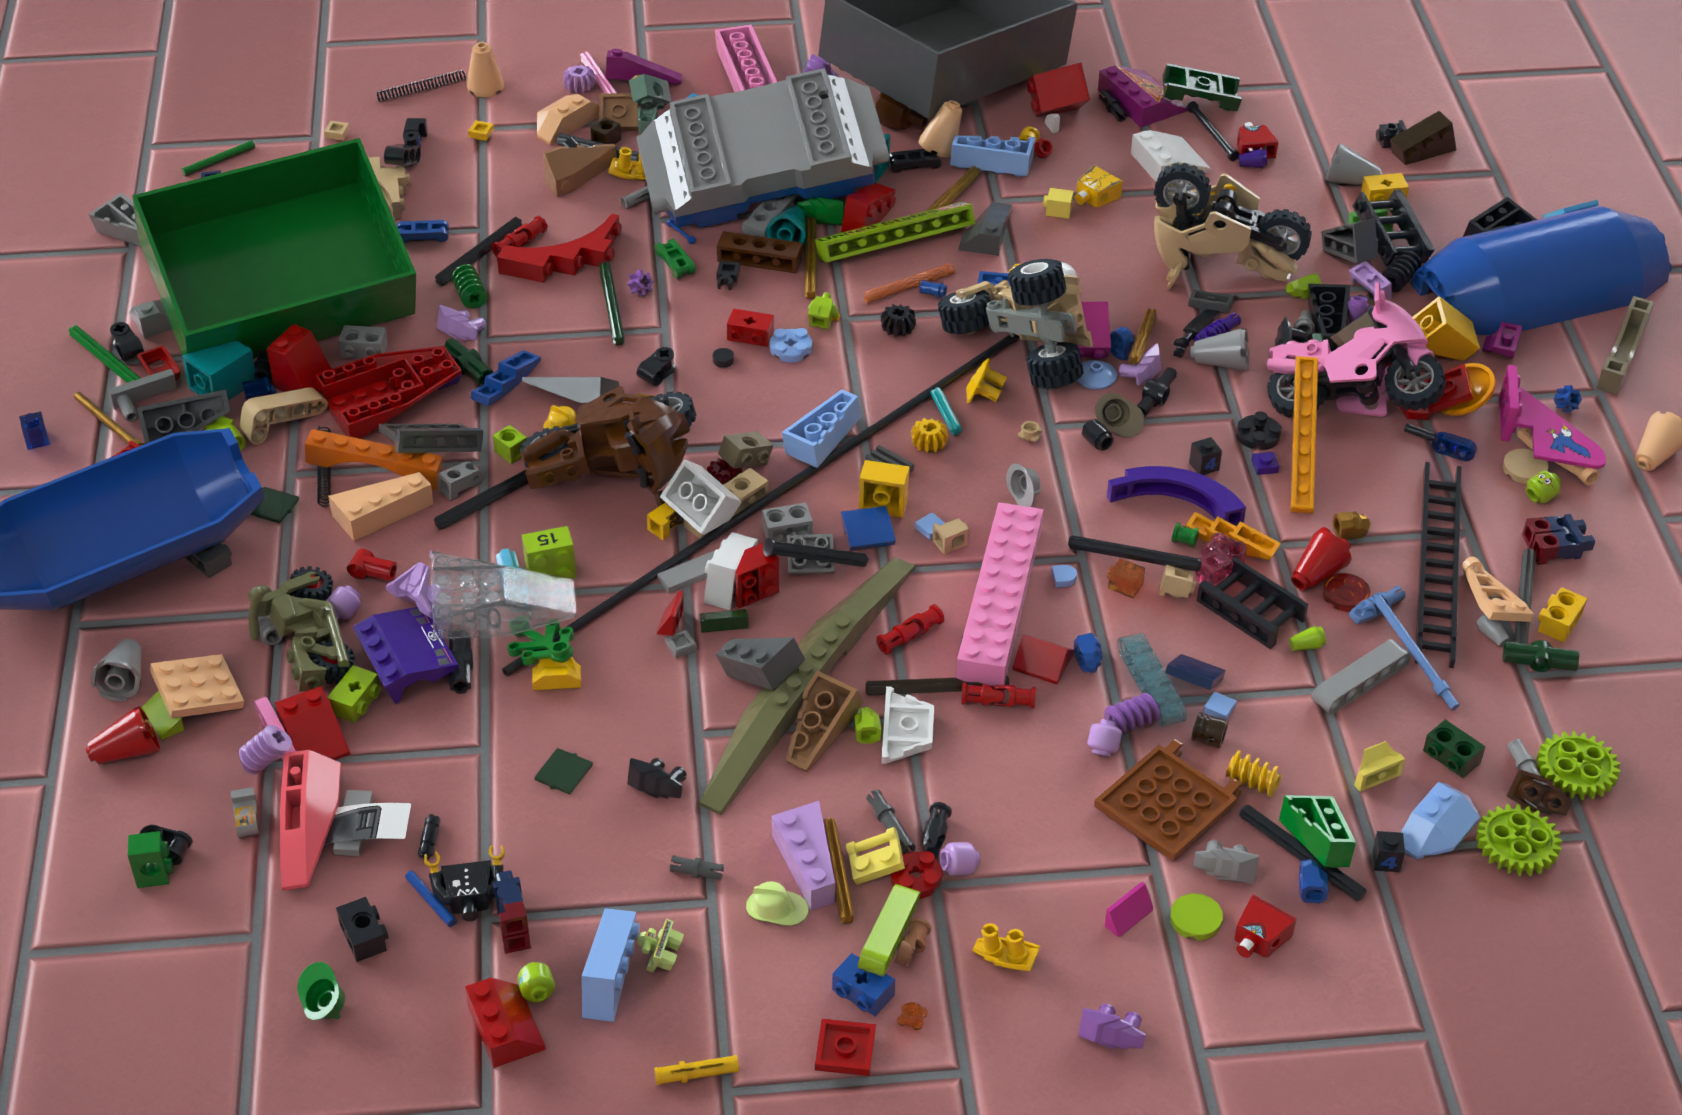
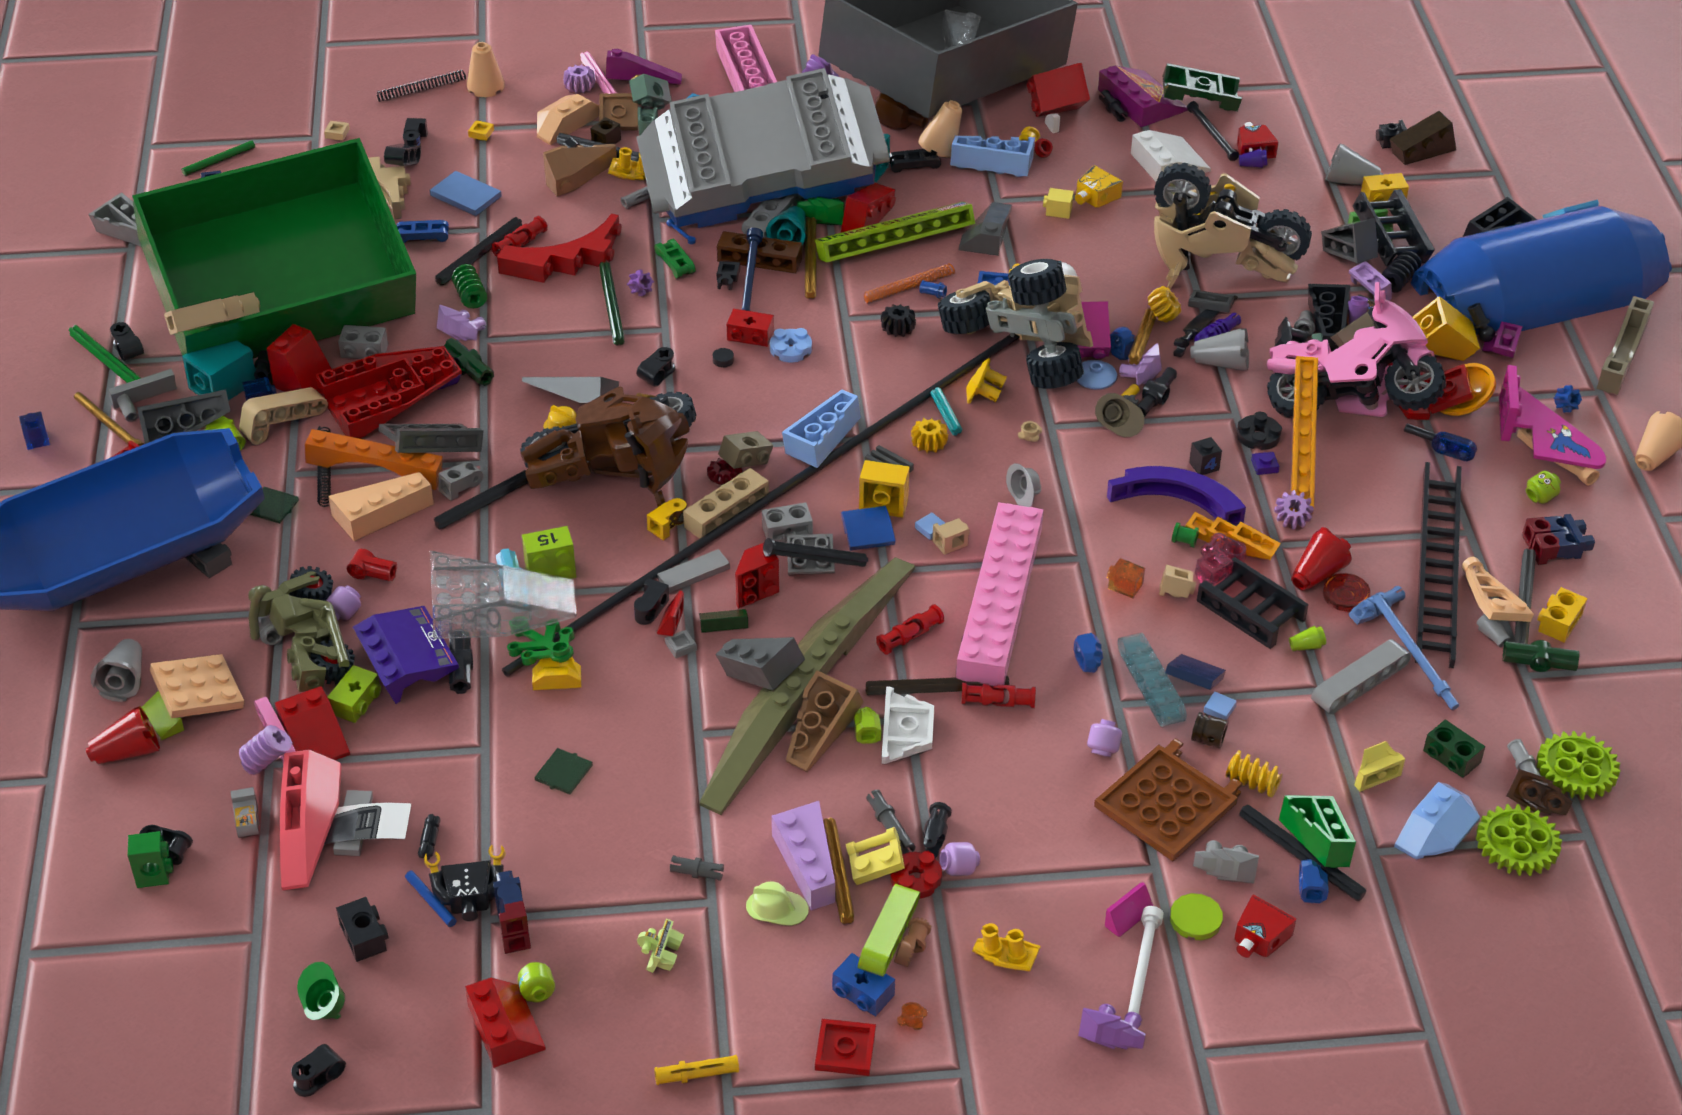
(150, 318): light grey slope -> none
(159, 354): red piece -> none
(211, 313): none -> tan arch
(318, 1068): none -> black piece
(414, 587): lavender piece -> none
(465, 193): none -> medium blue tile
(505, 378): blue slope -> none
(508, 443): lime brick -> none
(608, 964): light blue wedge -> none
(652, 601): none -> black leg
(654, 780): black connector -> none
(700, 498): white slope -> none
(722, 569): white wedge -> none
(754, 238): none -> dark blue piece
(822, 312): lime piece -> none
(957, 188): pearl gold axle -> none
(959, 27): none -> clear wedge
(1042, 659): red slope -> none
(1064, 575): light blue tile -> none
(1097, 434): black brick -> none
(1130, 393): none -> yellow arm
(1132, 712): medium lavender piece -> none
(1134, 553): black axle -> none
(1151, 920): none -> white piece
(1164, 304): none -> yellow gear
(1292, 517): none -> lavender gear
(1299, 287): lime rock -> none
(1350, 525): pearl gold rock -> none
(1388, 851): black brick -> none
(1486, 332): none -> black pin
(1522, 465): tan tile -> none

